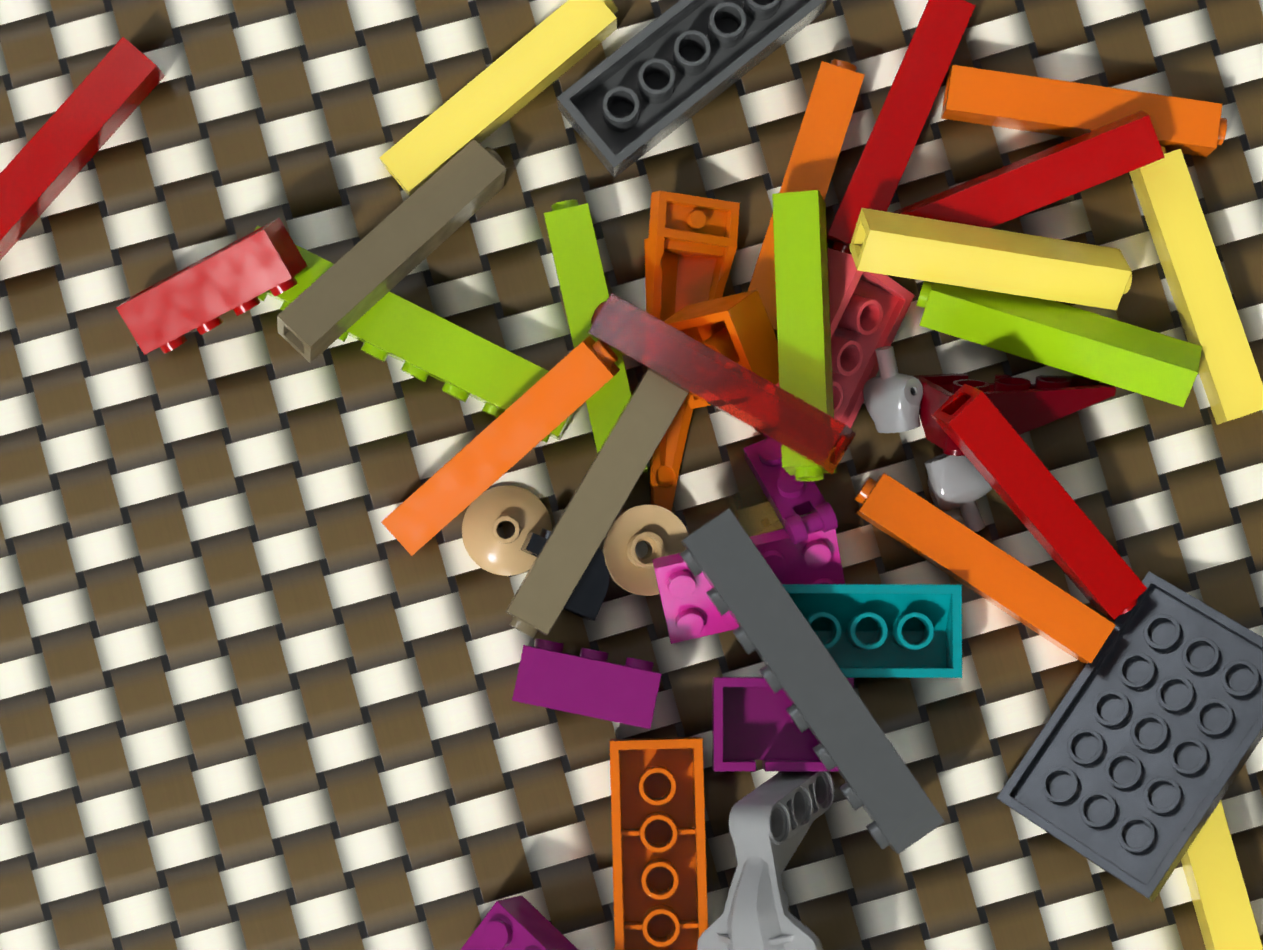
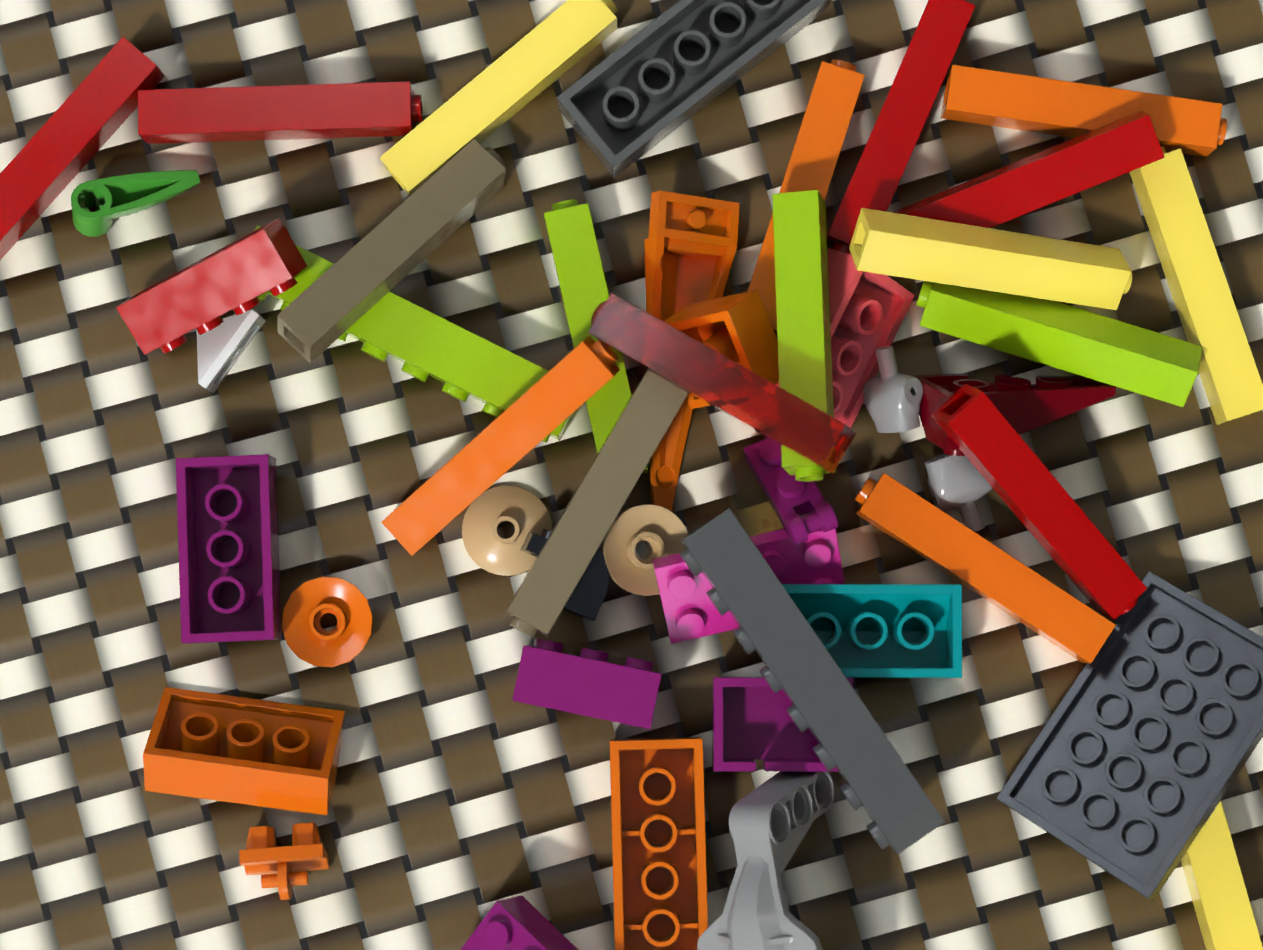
(124, 196): none -> bright green piece
(223, 346): none -> white slope
(228, 549): none -> magenta brick
(244, 751): none -> orange slope
(278, 112): none -> red brick
(286, 861): none -> orange hips
(303, 621): none -> orange dish

